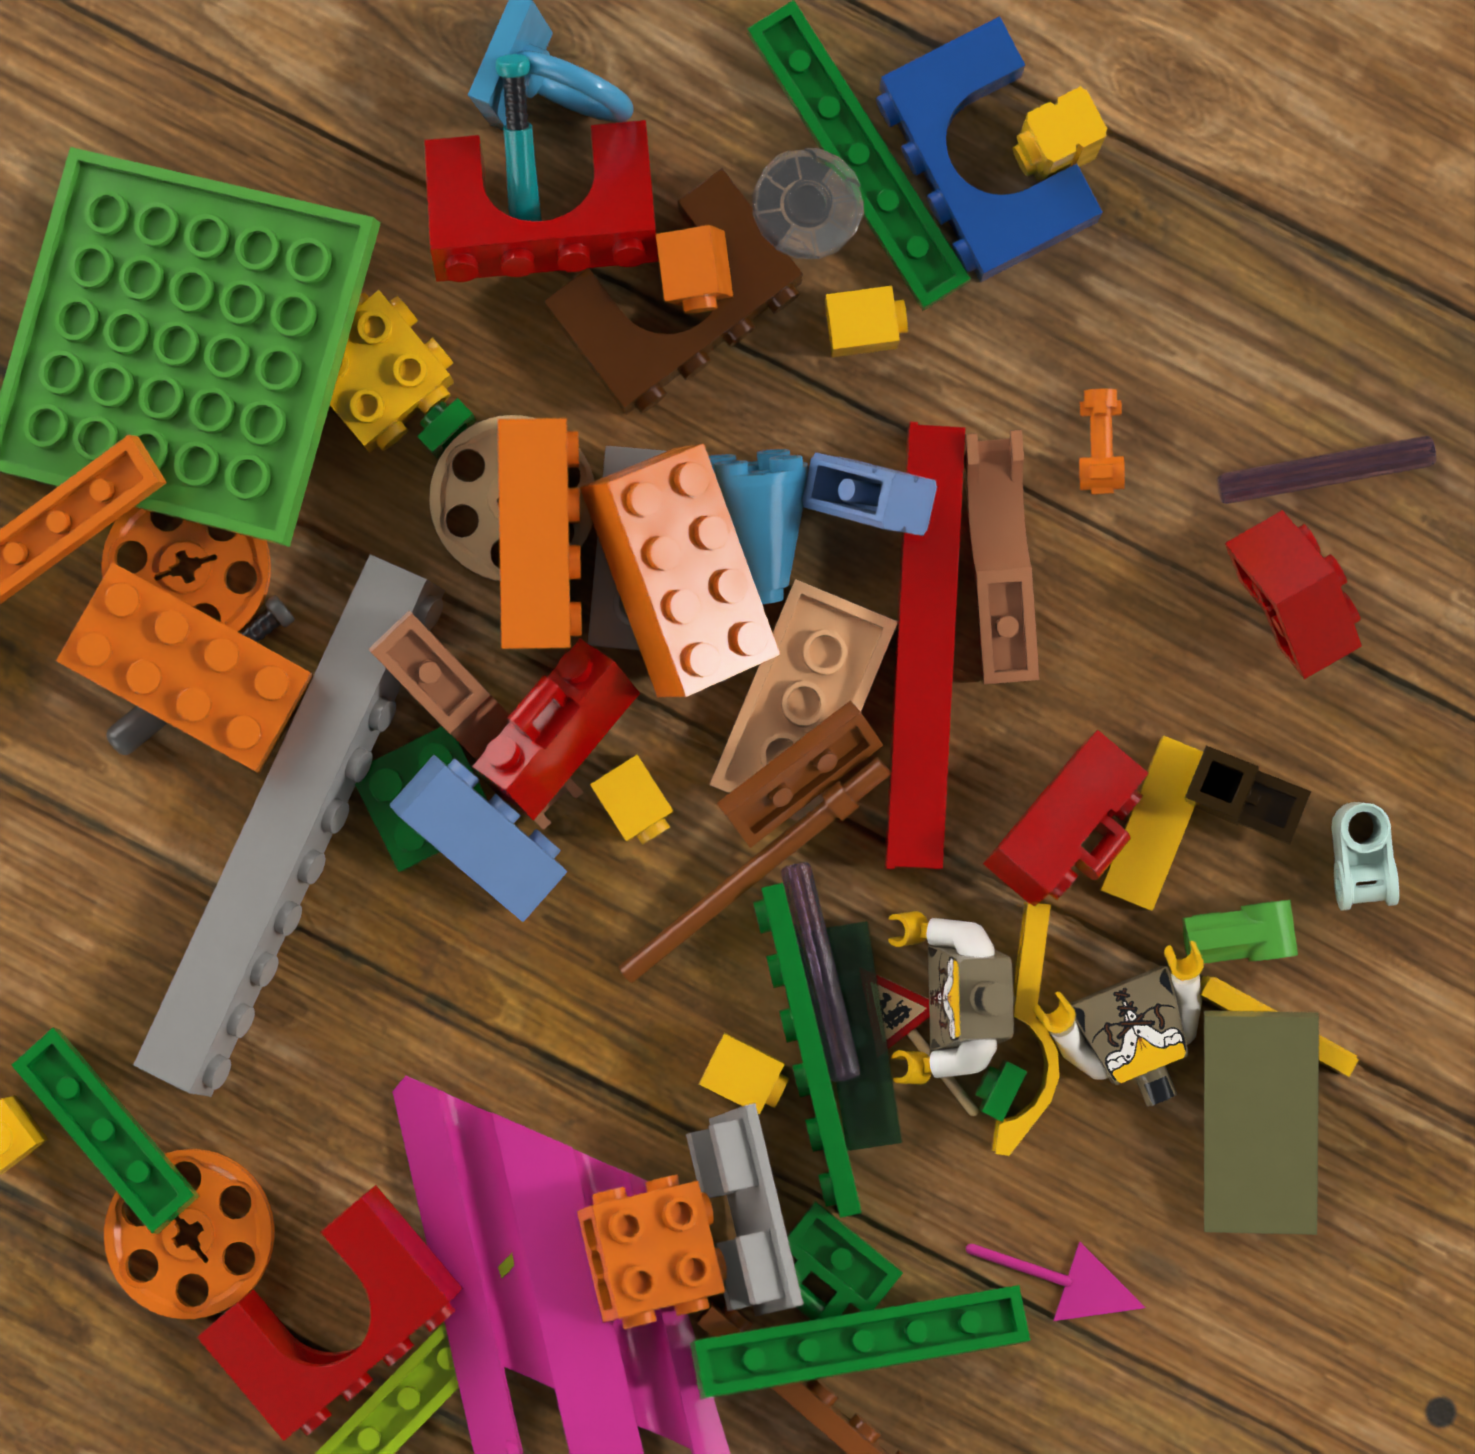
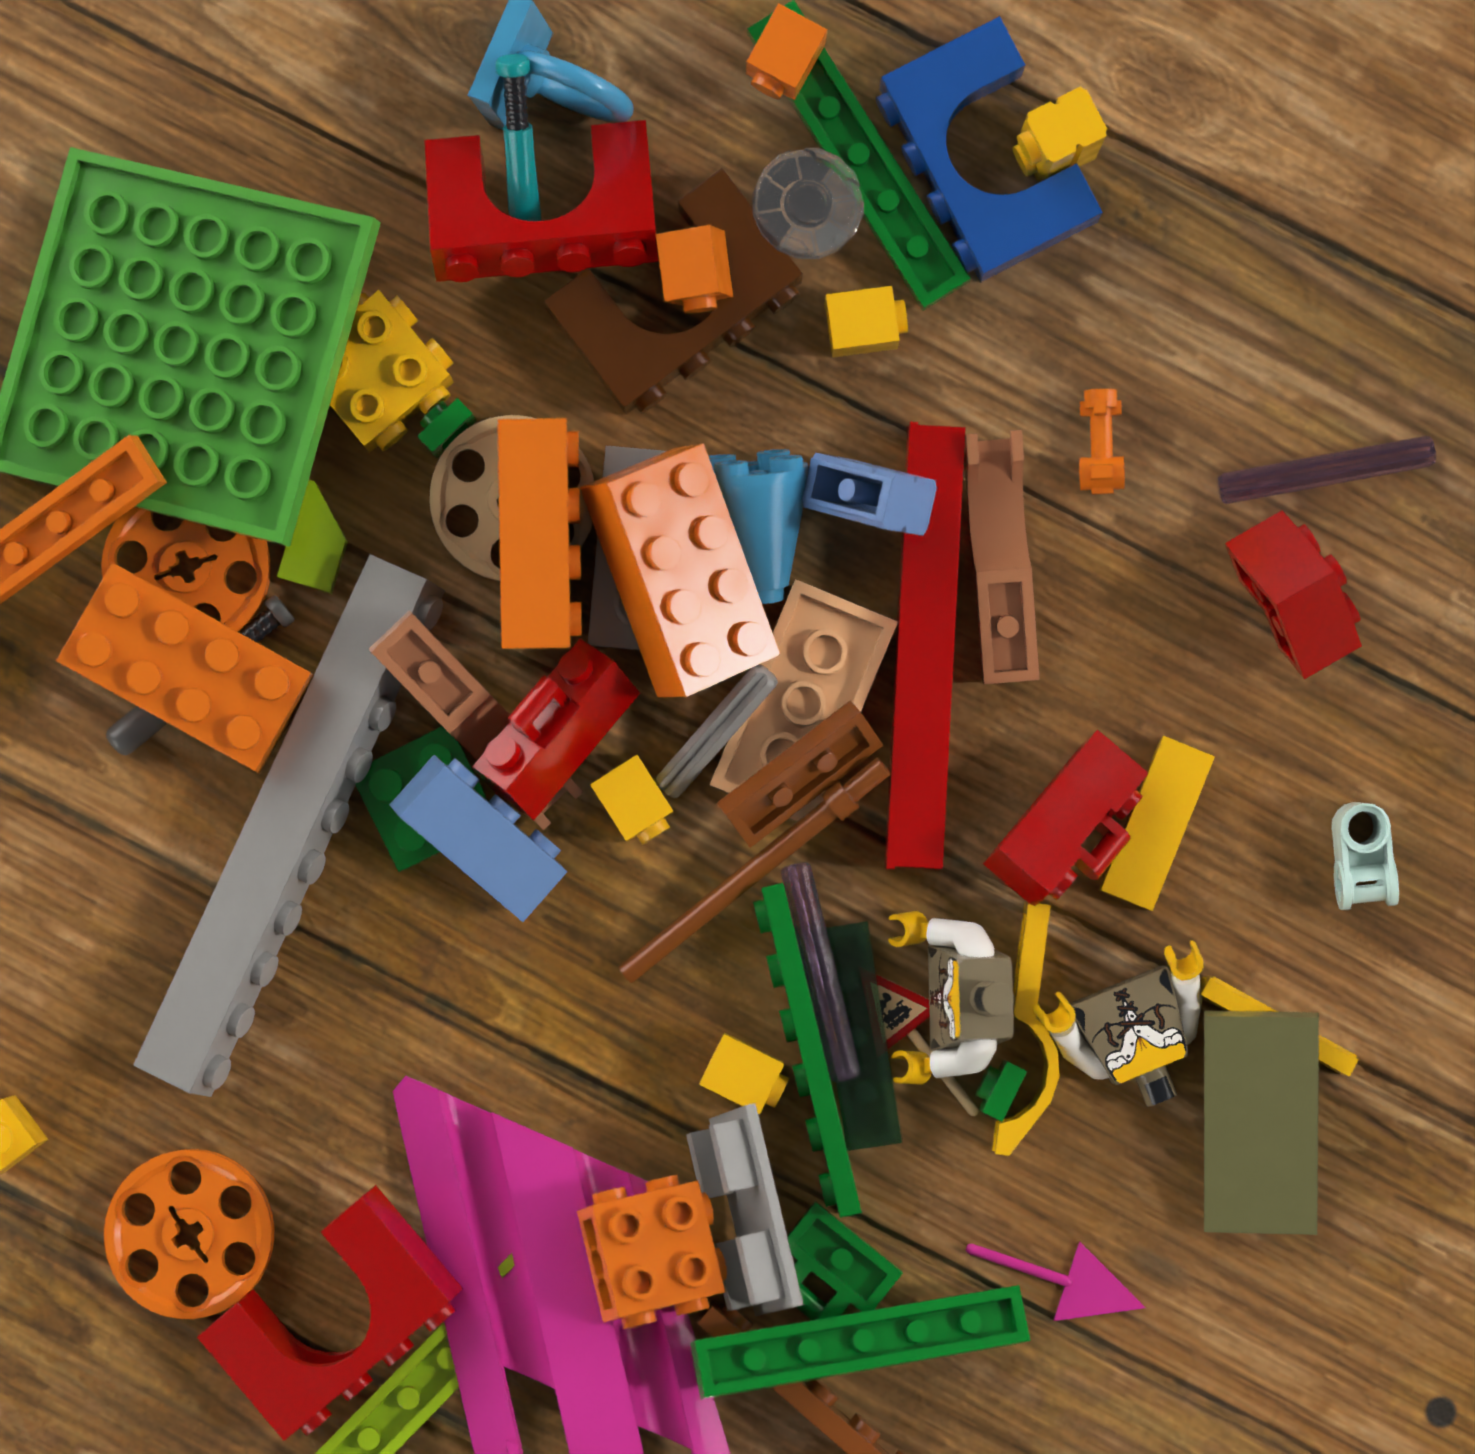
(105, 1130): green plate -> none
(315, 545): none -> lime tile
(716, 730): none -> light grey axle
(785, 53): none -> orange brick
(1246, 796): dark brown brick -> none
(1253, 933): bright green piece -> none

